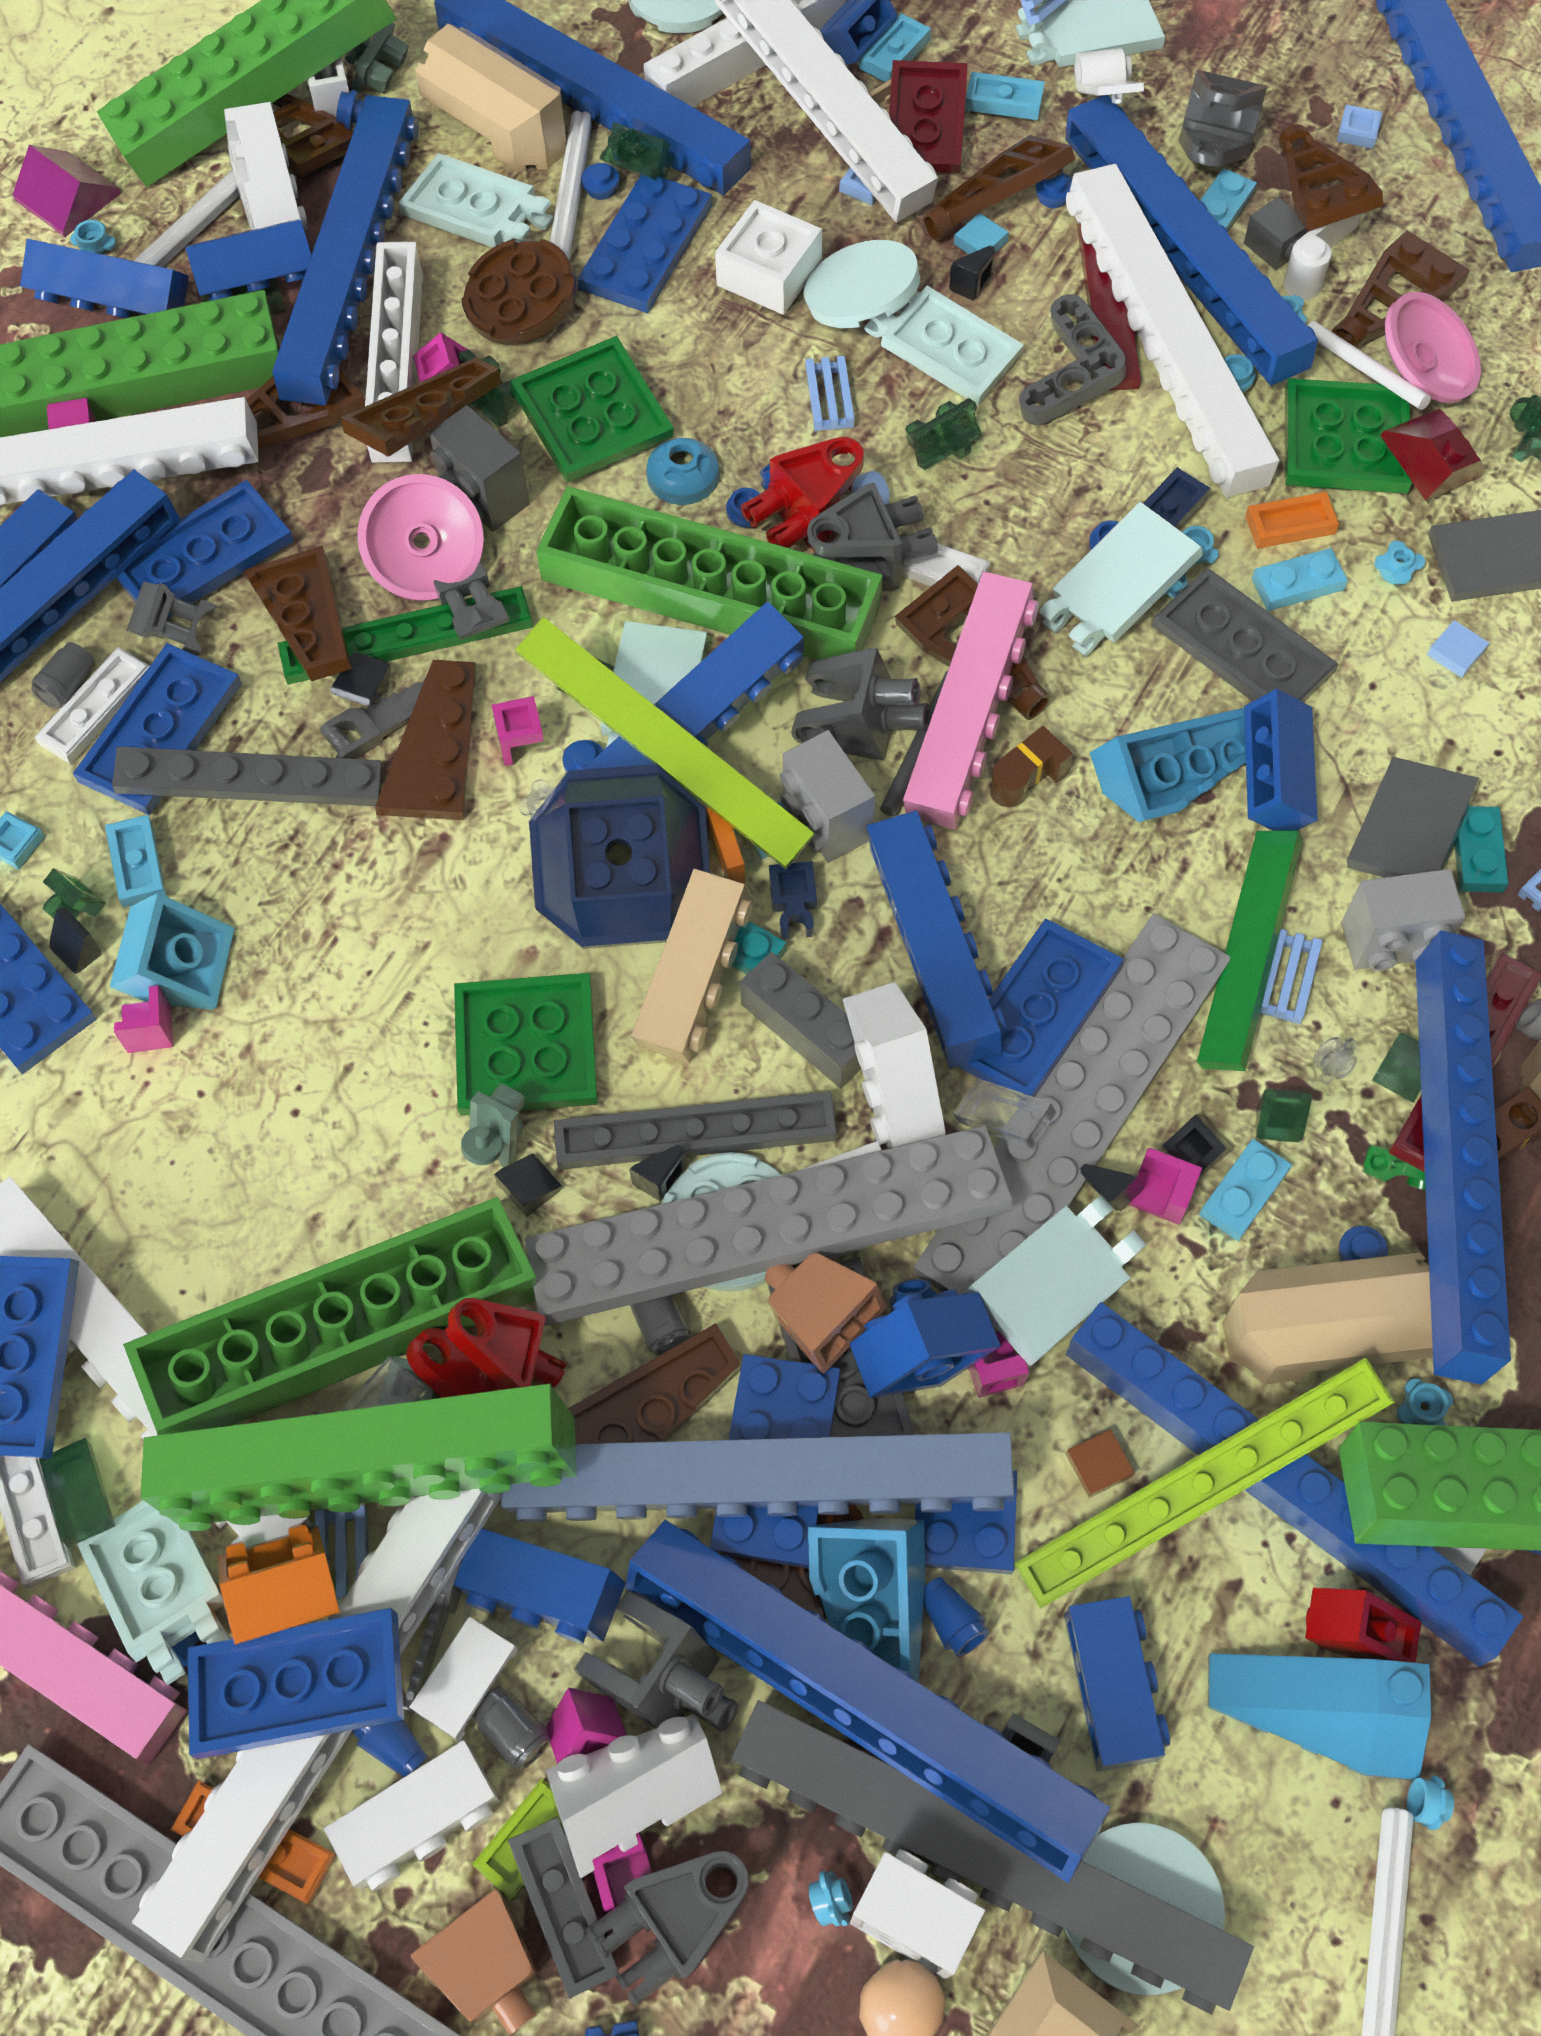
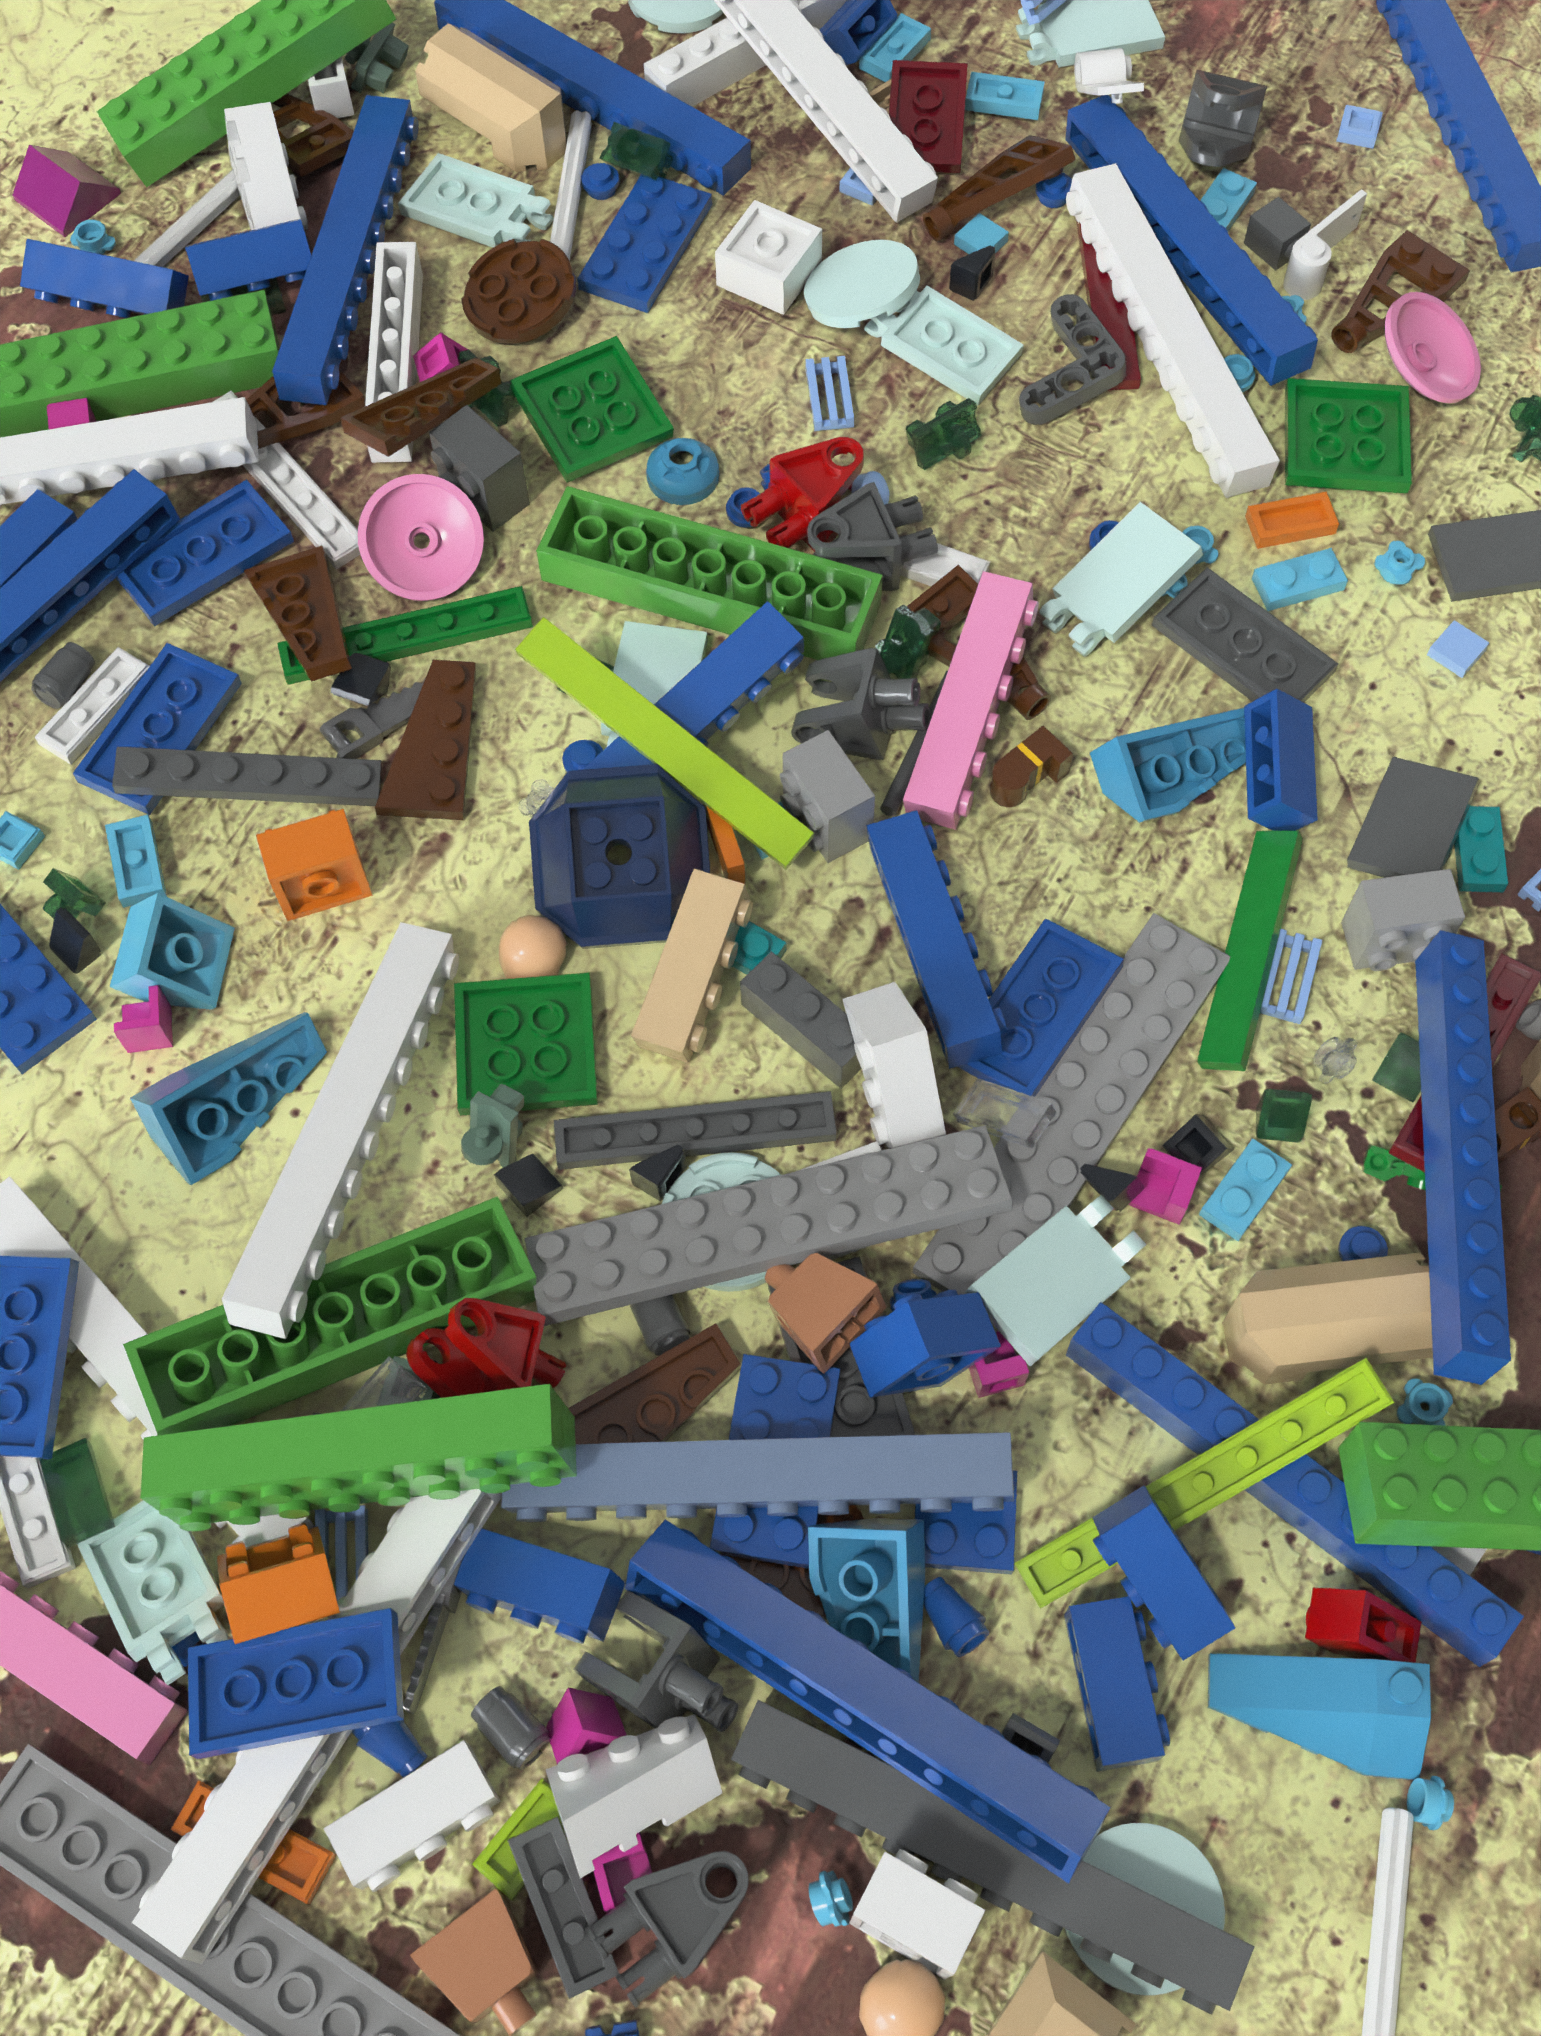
(152, 611): dark grey piece -> none
(217, 1102): none -> dark azure wedge
(303, 501): none -> white tile
(314, 864): none -> orange container
(340, 1134): none -> white brick
(348, 108): blue plate -> none
(463, 1678): white hinge -> none
(476, 618): dark grey piece -> none
(516, 725): dark pink panel -> none
(531, 948): none -> light nougat hair
(793, 893): dark blue plate -> none
(908, 641): none -> clear green hips
(1100, 1463): dark orange tile -> none
(1161, 1574): none -> blue brick
(1178, 497): dark blue plate -> none
(1325, 206): reddish brown plate -> none
(1370, 367): white bar -> none
(1433, 453): dark red slope -> none

